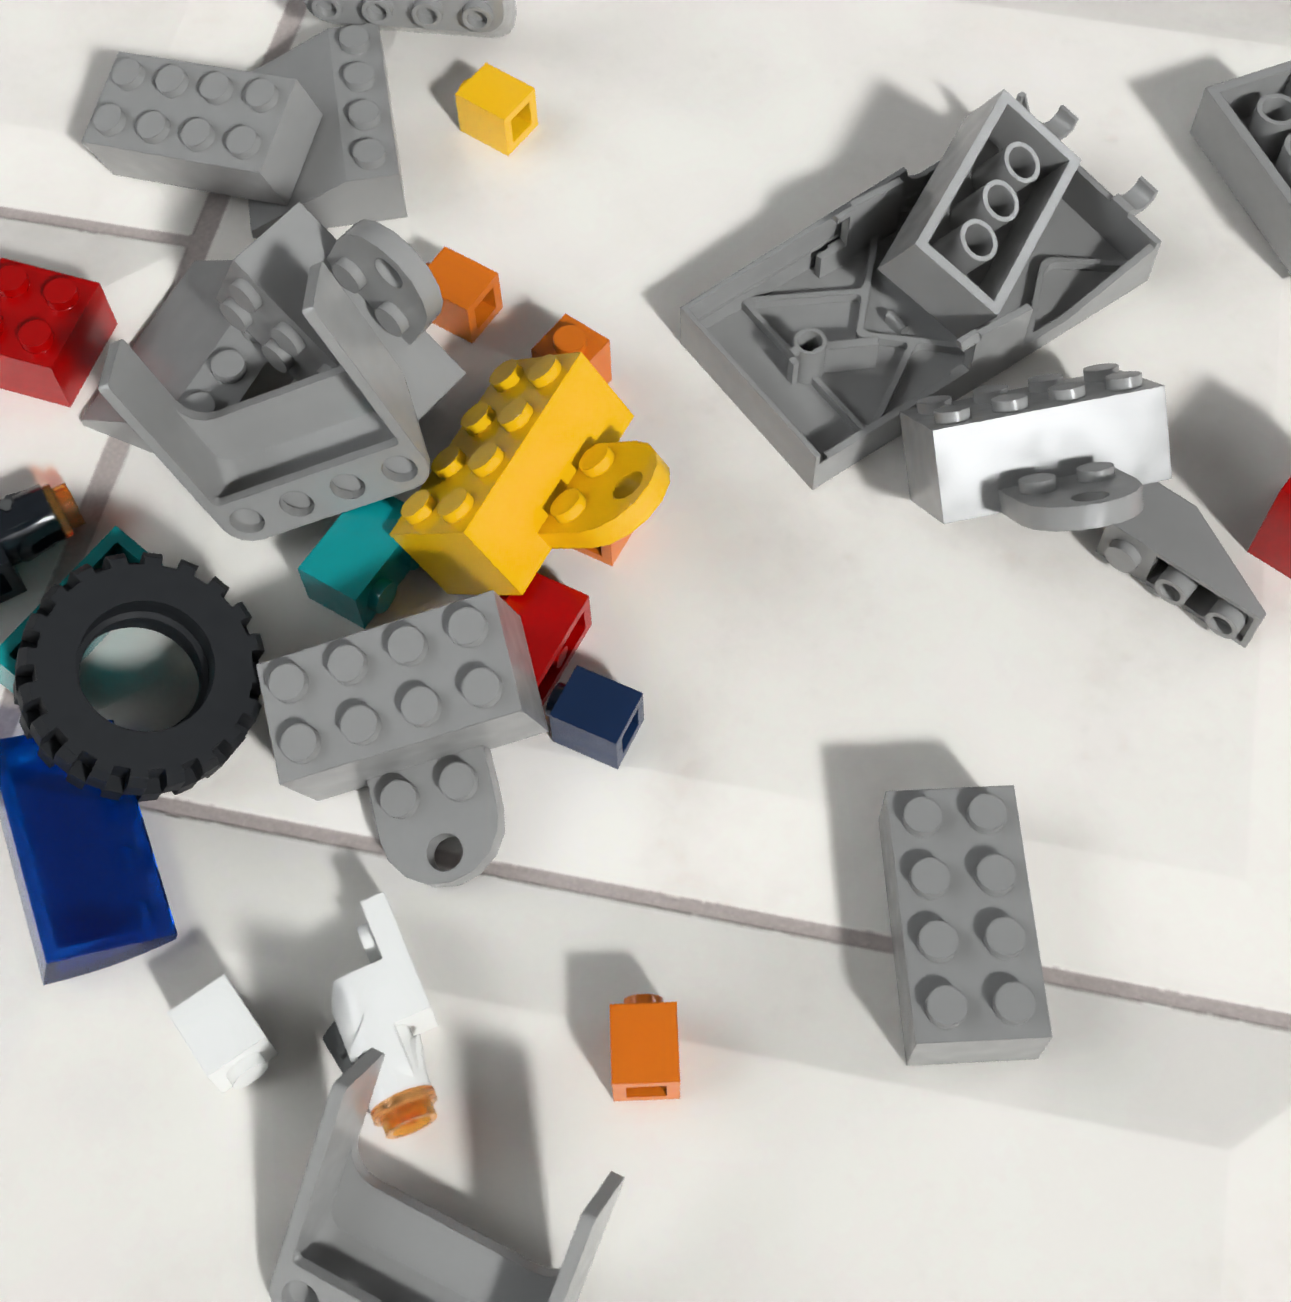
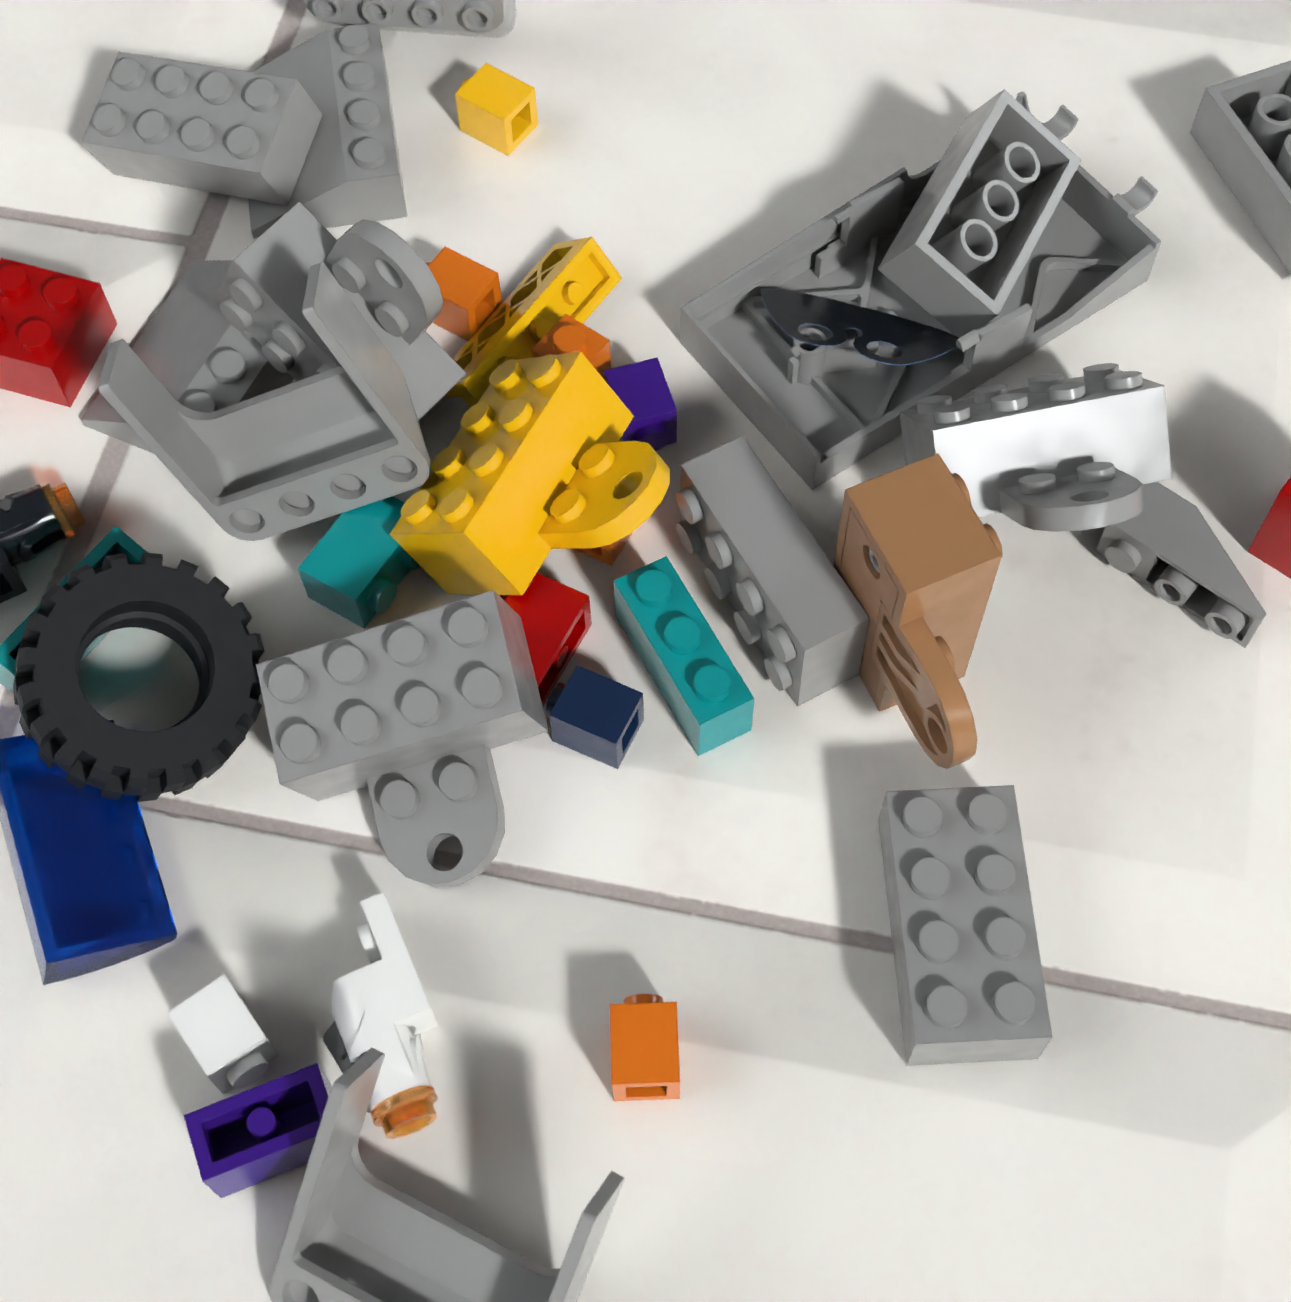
(259, 1131): none -> dark purple brick
(567, 280): none -> yellow fence
(648, 398): none -> dark purple brick
(683, 655): none -> teal brick
(770, 571): none -> light grey brick
(913, 338): none -> black piece
(924, 580): none -> medium nougat brick

